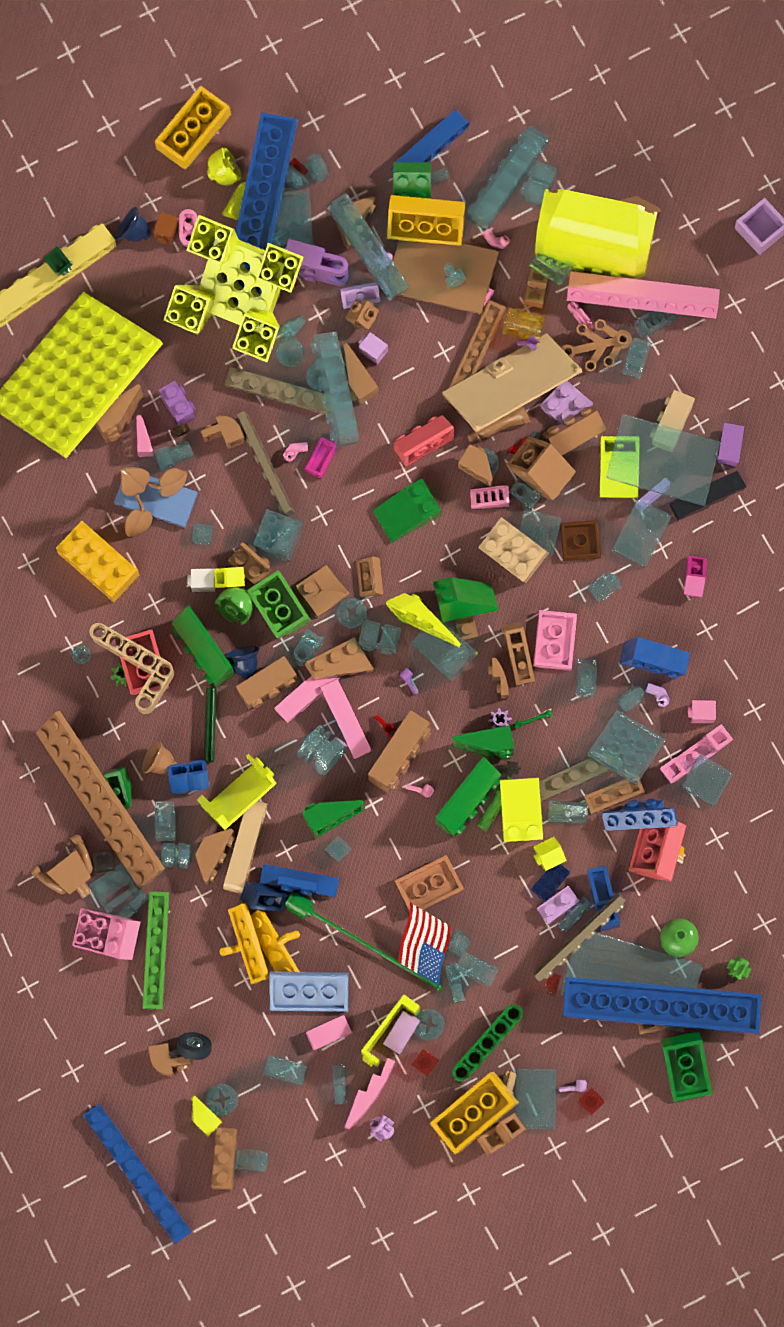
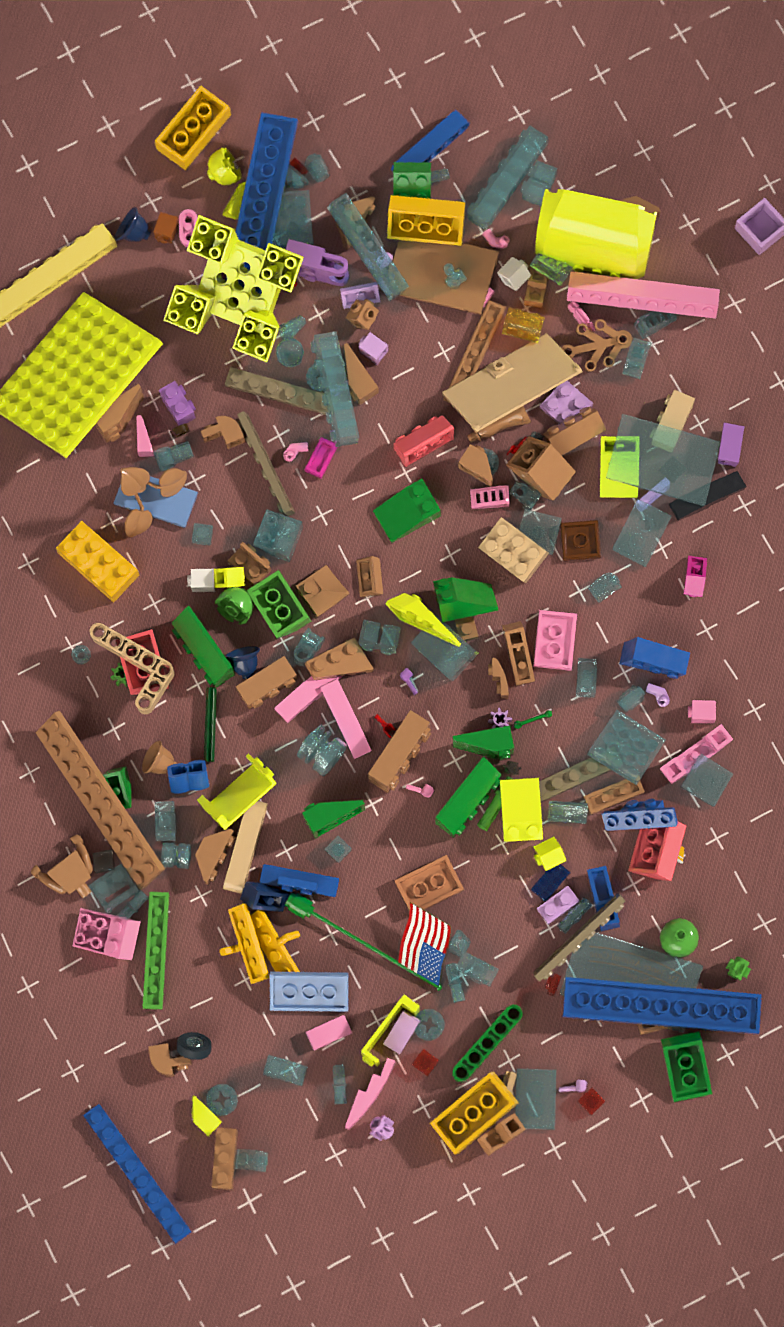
(58, 261): dark green bracket -> none
(352, 621): clear light blue gear -> none
(514, 273): none -> white brick
(530, 342): medium lavender hand -> none

